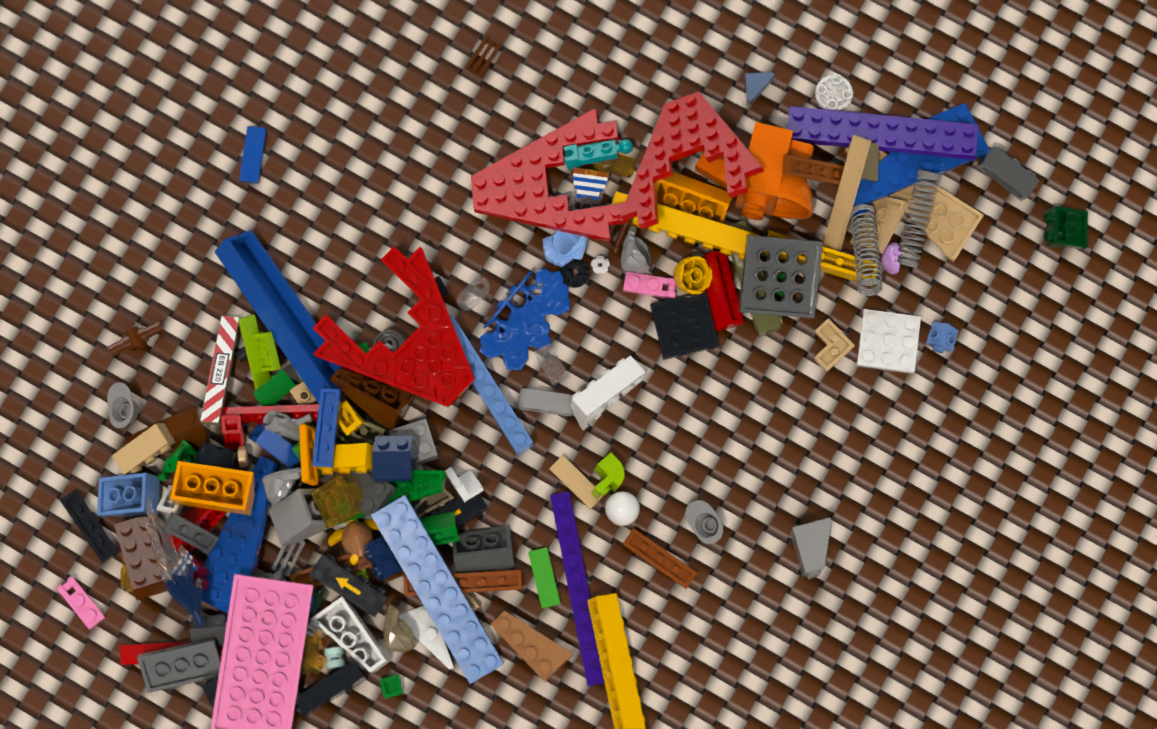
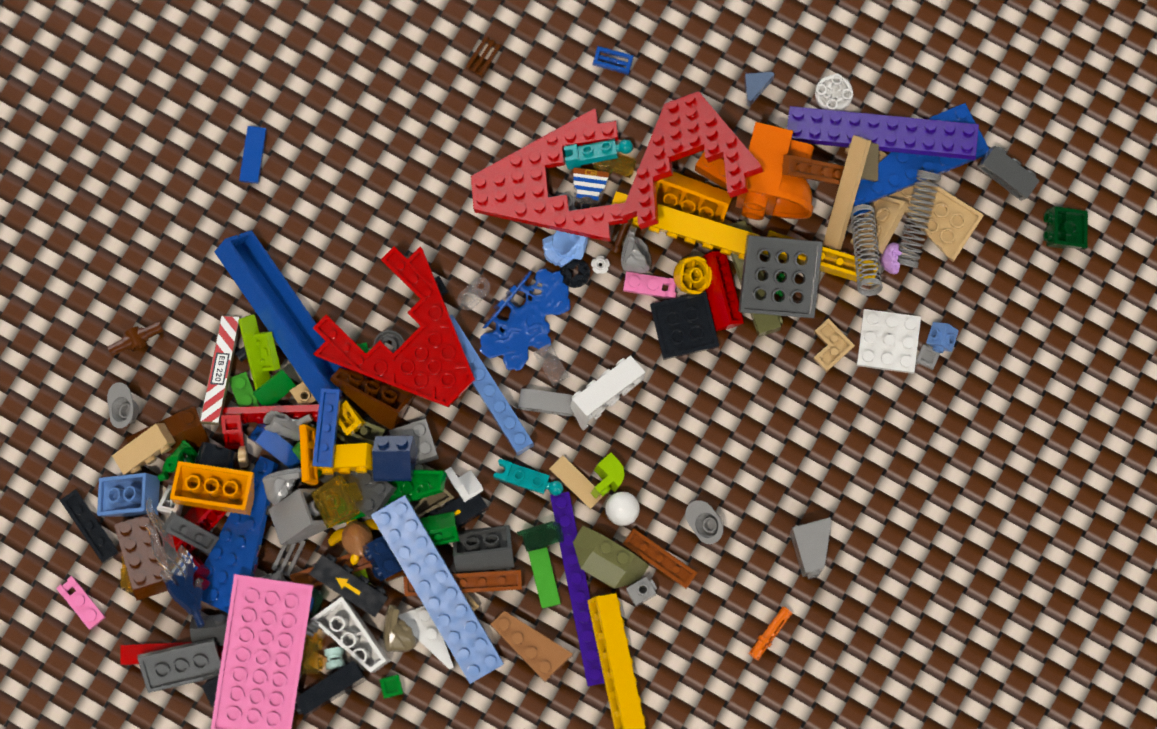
(243, 390): none -> bright green plate
(527, 478): none -> teal plate
(542, 536): none -> clear green panel
(607, 559): none -> olive wedge
(613, 67): none -> blue tile
(641, 591): none -> light grey brick
(768, 636): none -> orange pin
(927, 357): none -> light grey tile

